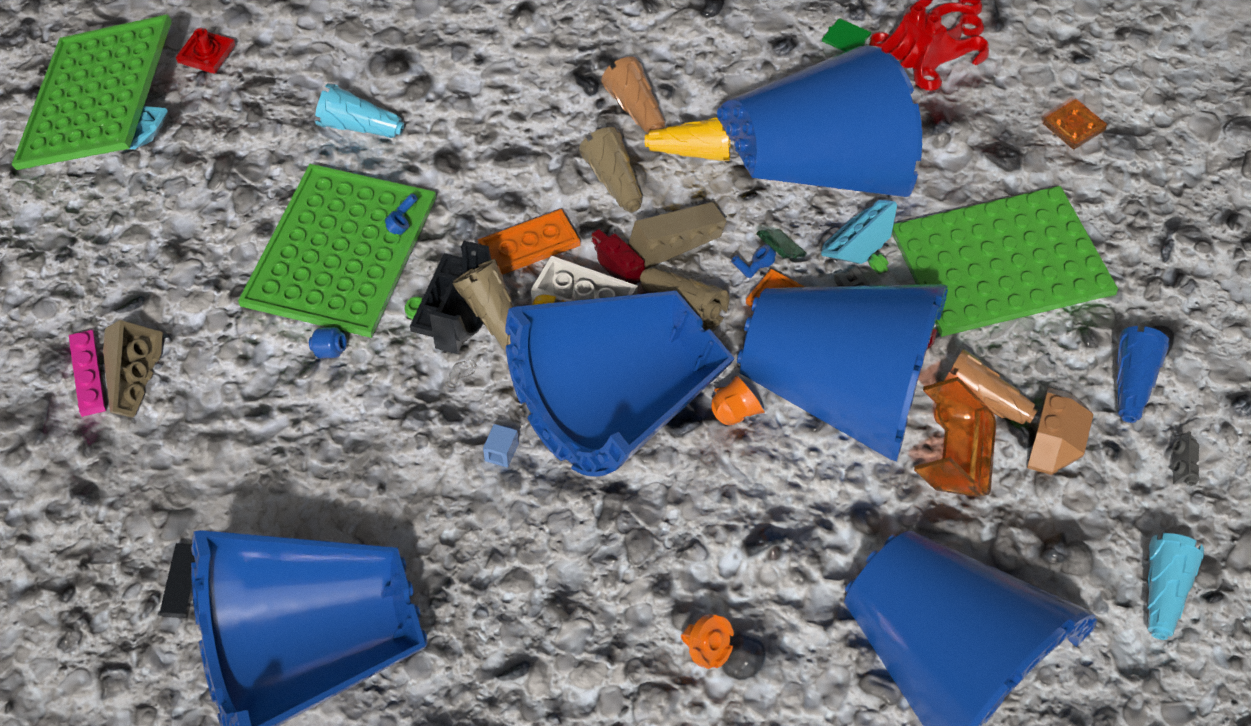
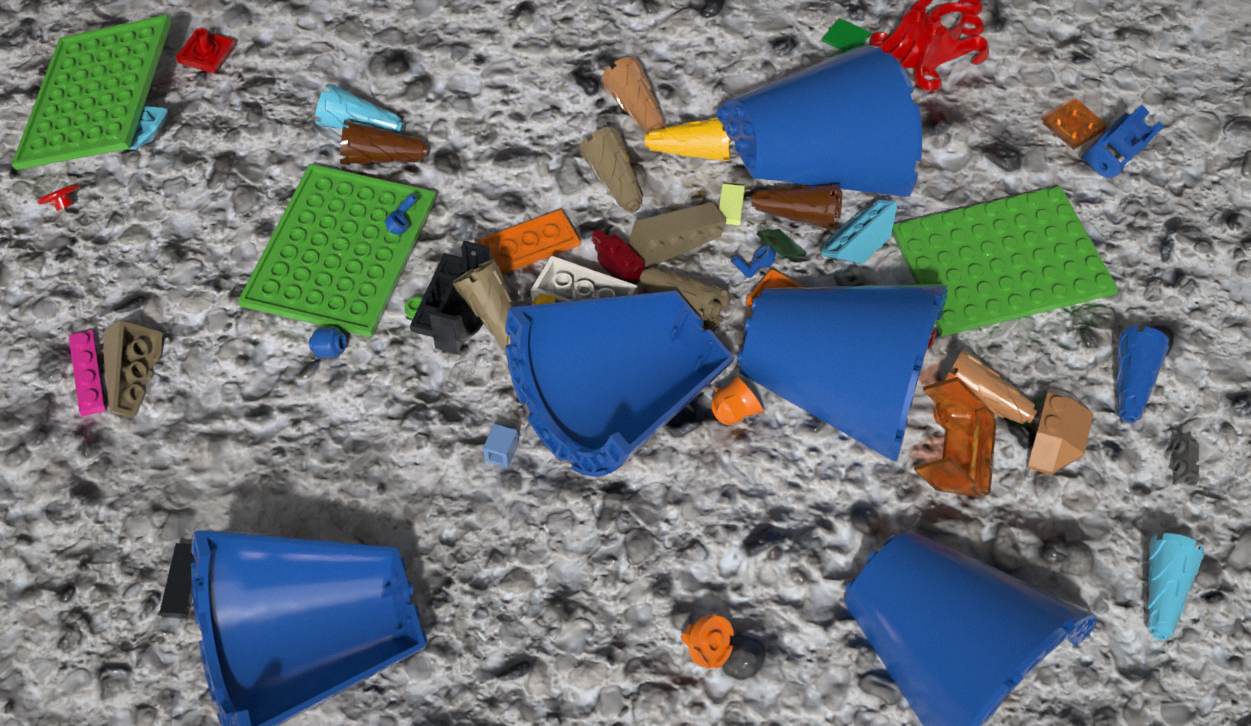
(60, 198): none -> red piece
(372, 145): none -> reddish brown cone
(731, 203): none -> yellowish green tile
(803, 204): none -> reddish brown cone
(878, 263): bright green plate -> none
(1128, 136): none -> blue piece

